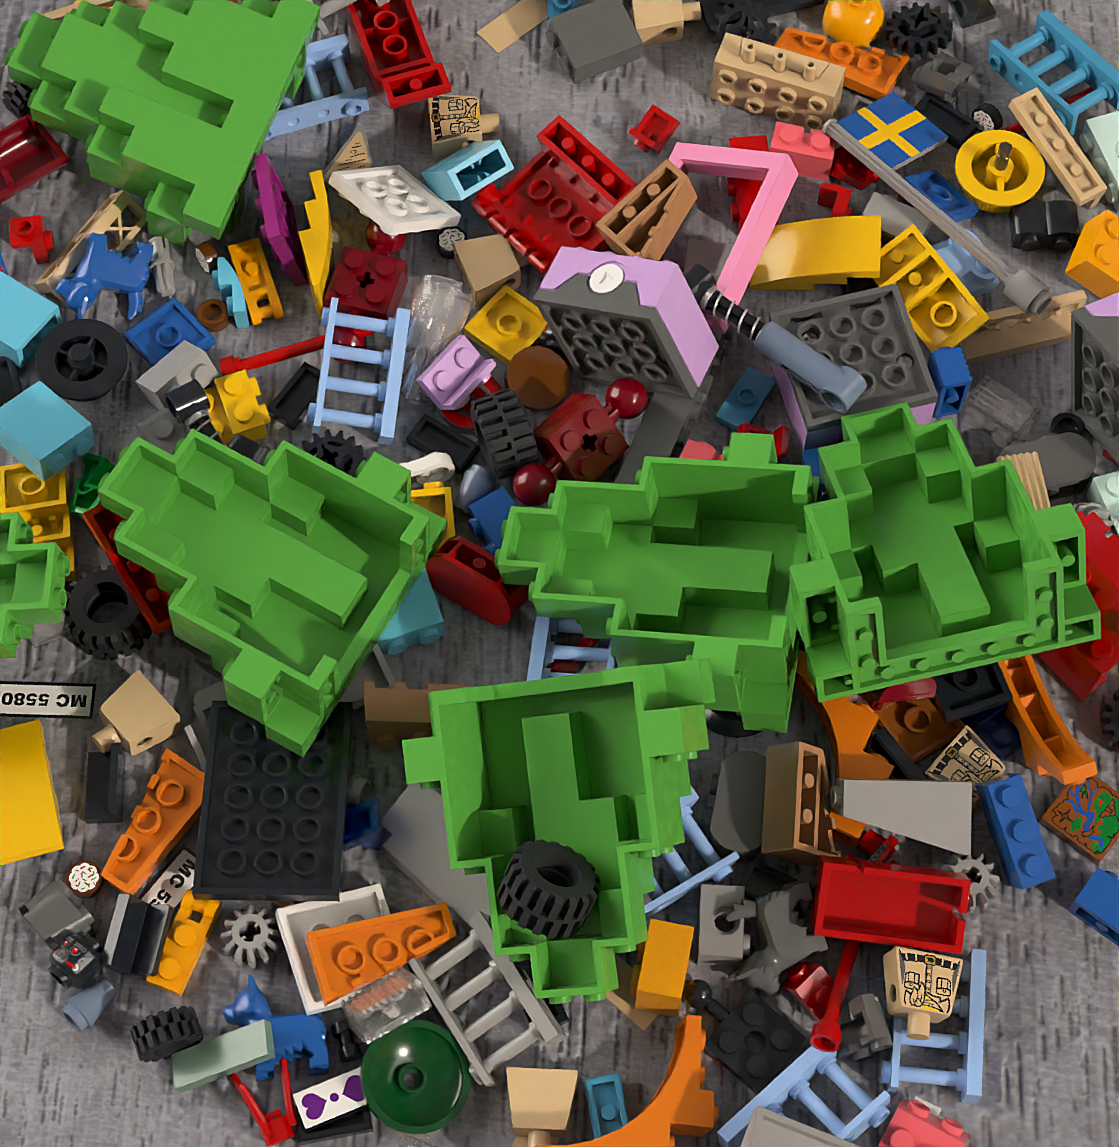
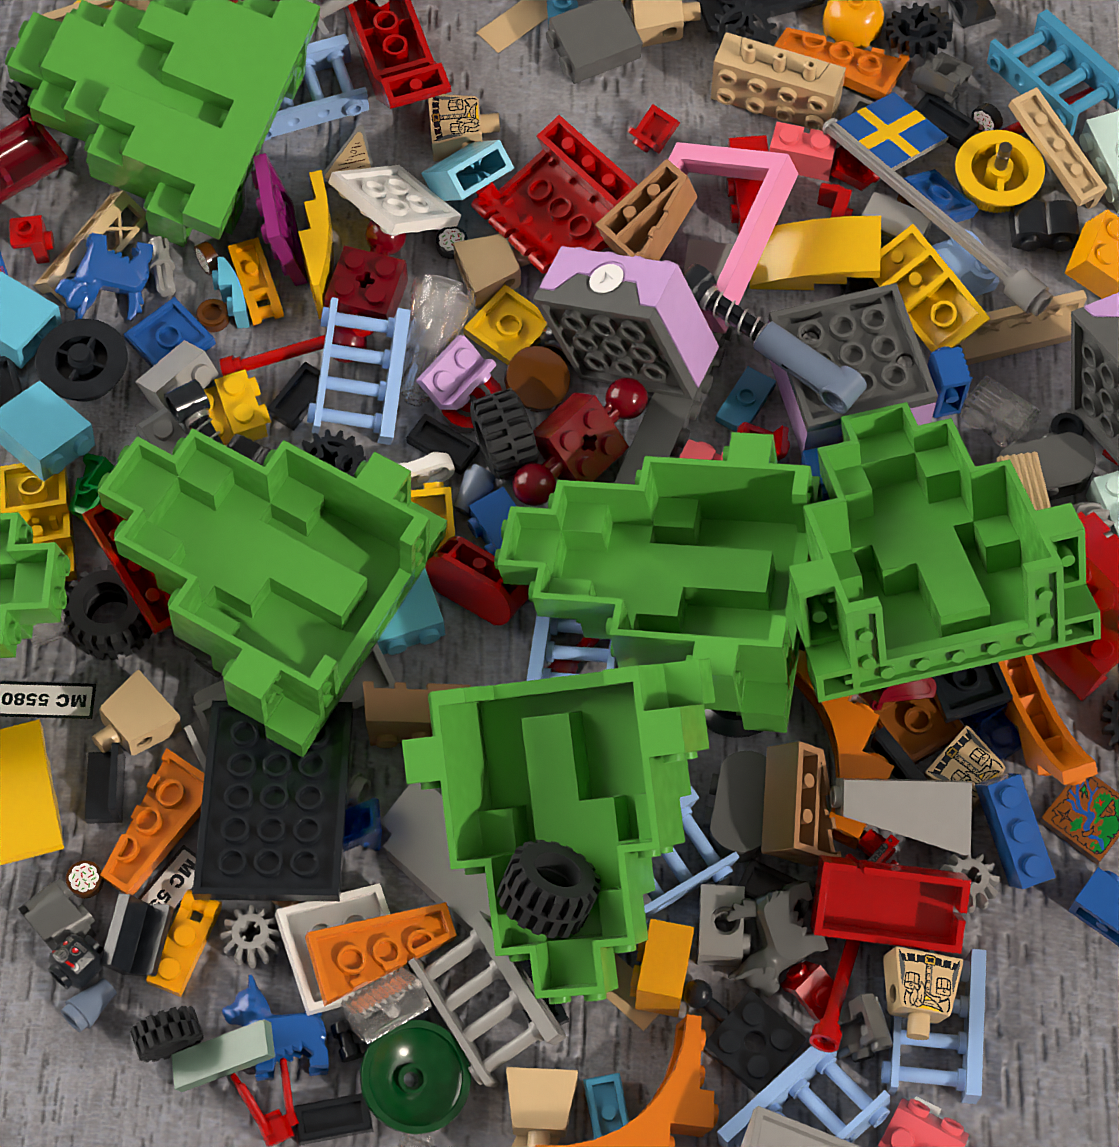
(330, 1100): tile -> none

